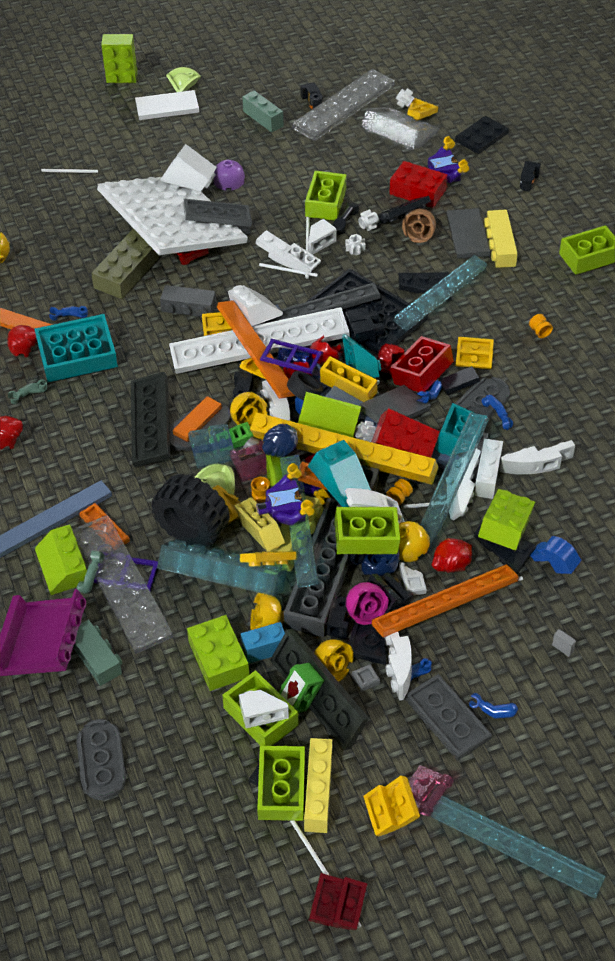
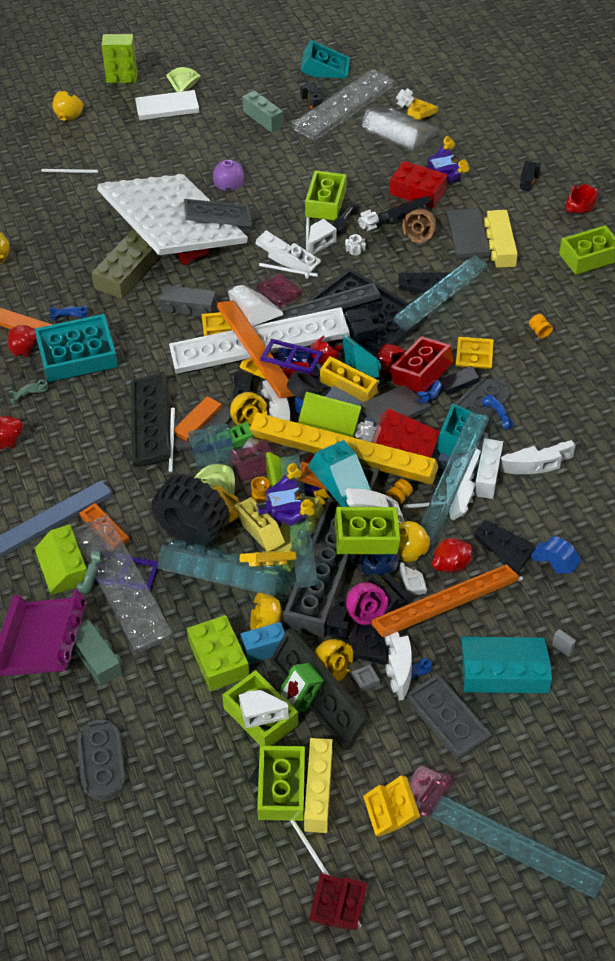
(66, 106): none -> yellow cylinder
(171, 439): none -> white axle
(189, 170): white slope -> none
(280, 440): dark blue hair -> none
(283, 287): none -> clear pink plate
(324, 62): none -> teal slope
(482, 134): black plate -> none
(497, 711): blue arm -> none
(505, 665): none -> teal slope
(506, 519): lime brick -> none
(581, 199): none -> red hair

